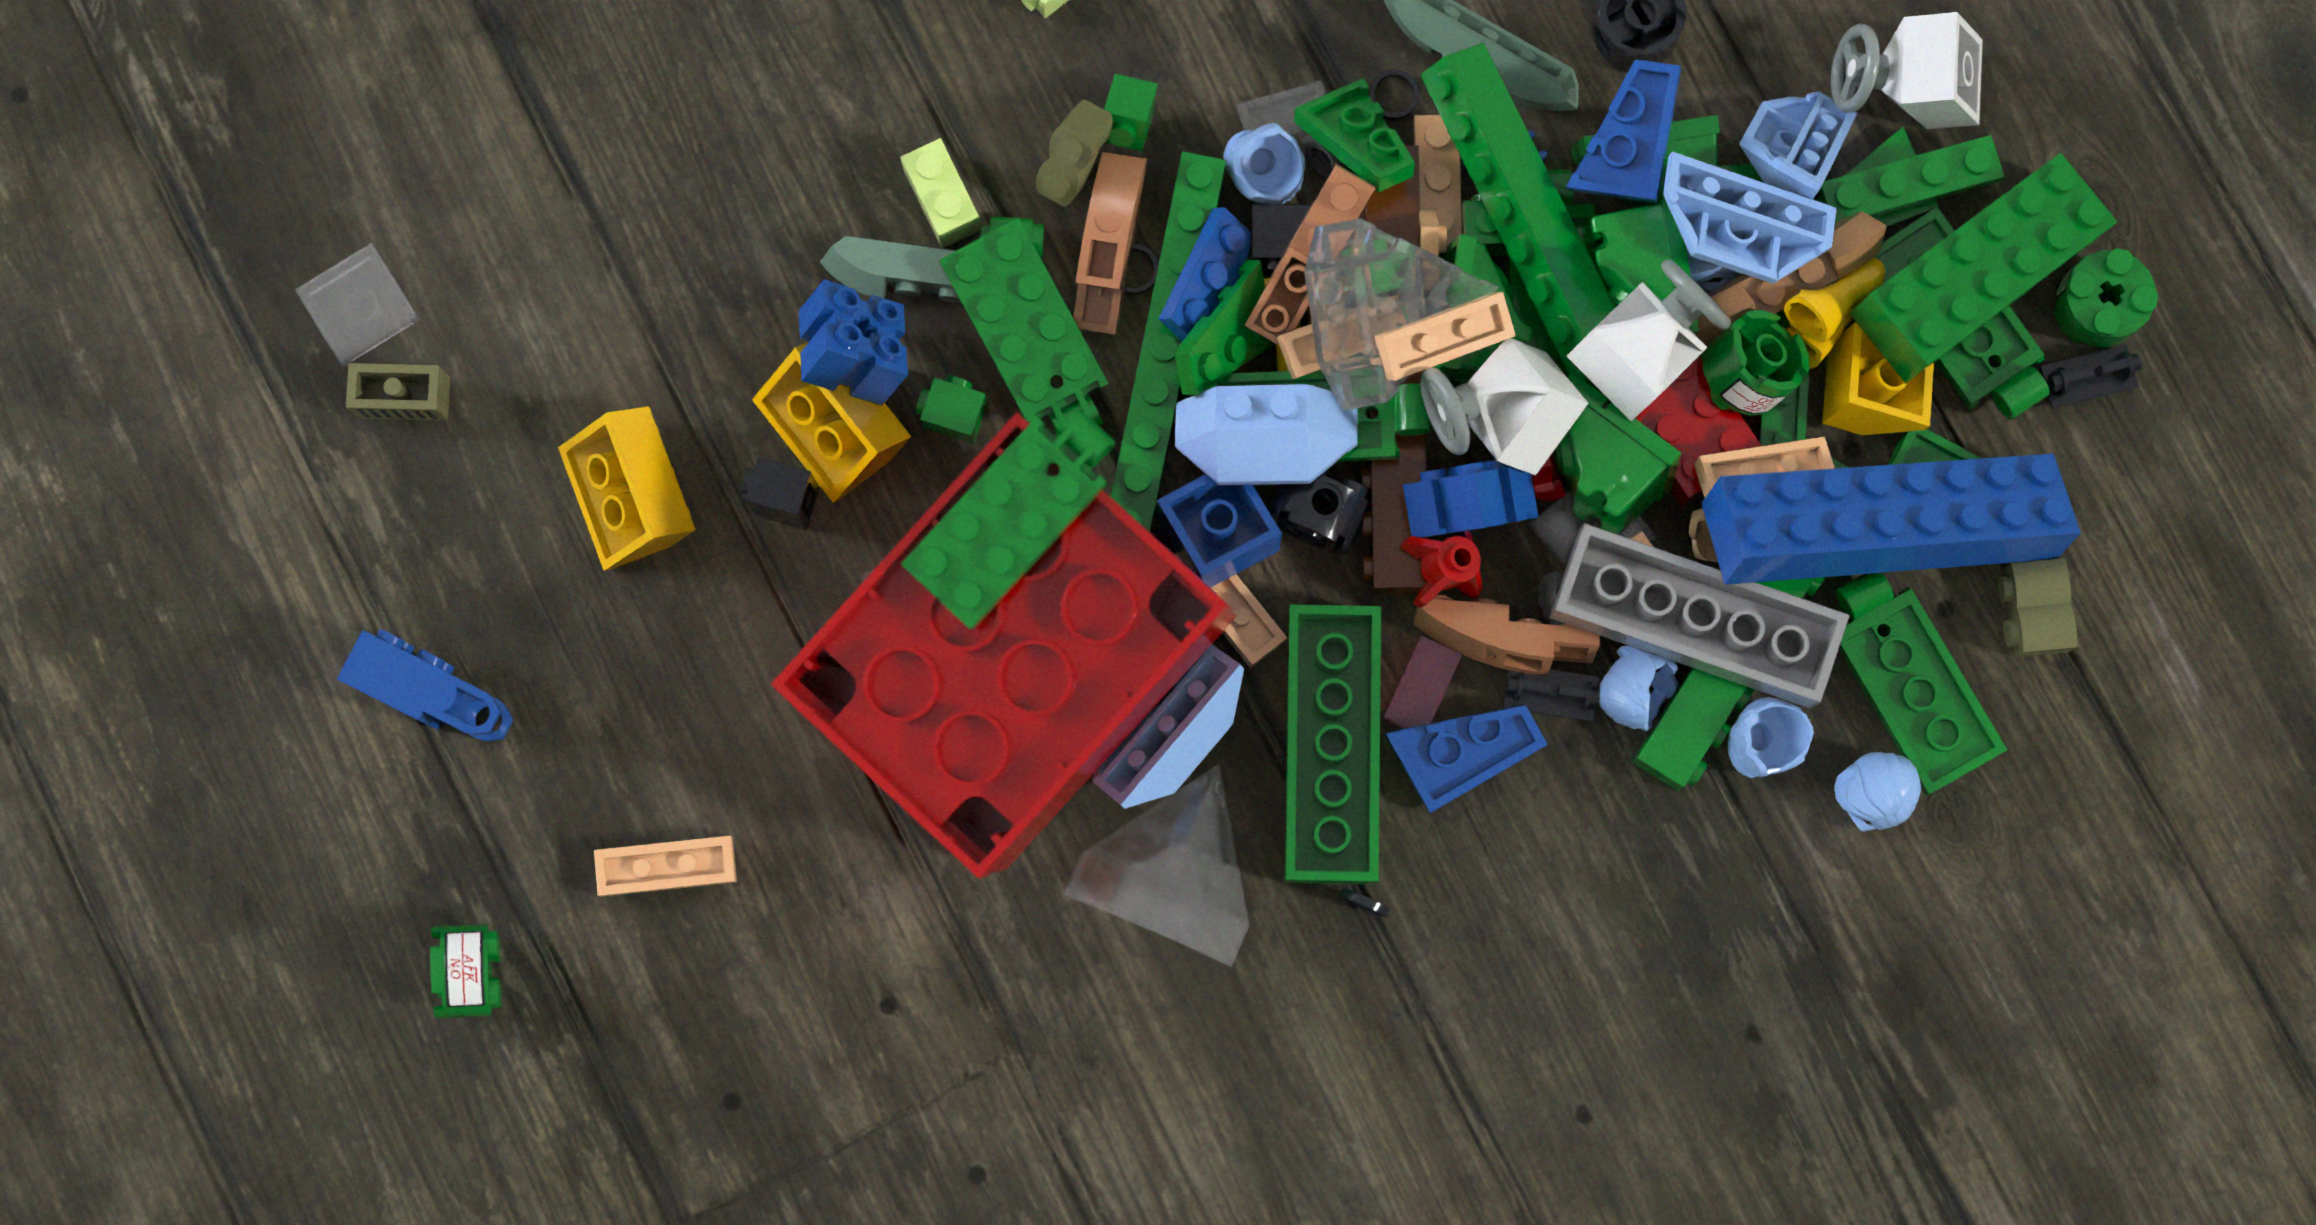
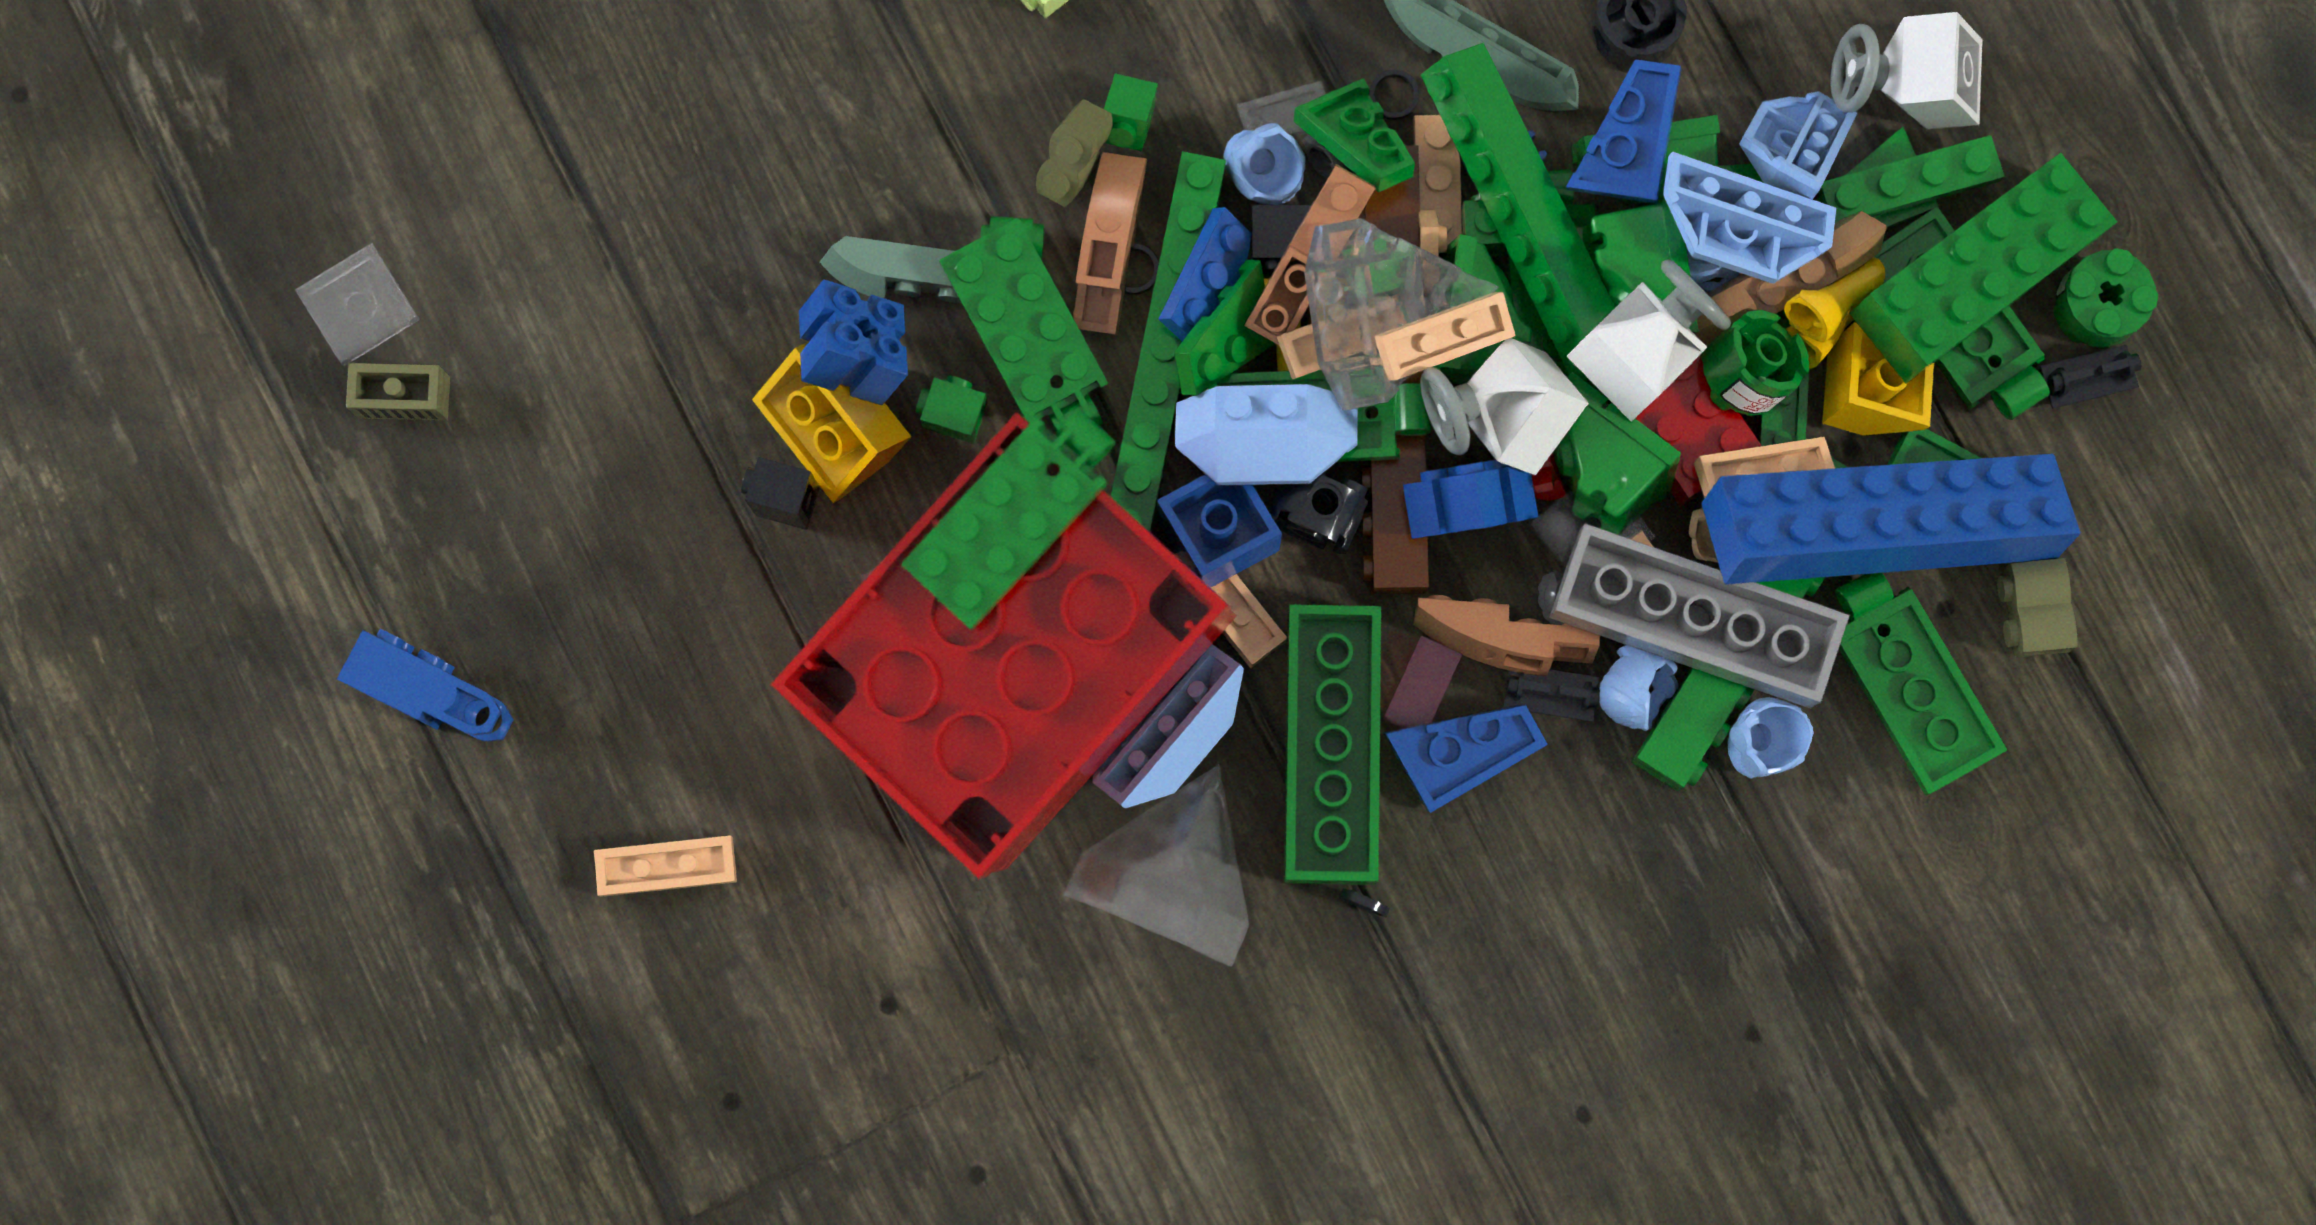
(464, 970): brick -> none
(626, 487): yellow slope -> none
(941, 193): yellowish green brick -> none
(1446, 565): red brick -> none
(1878, 790): light blue hair -> none

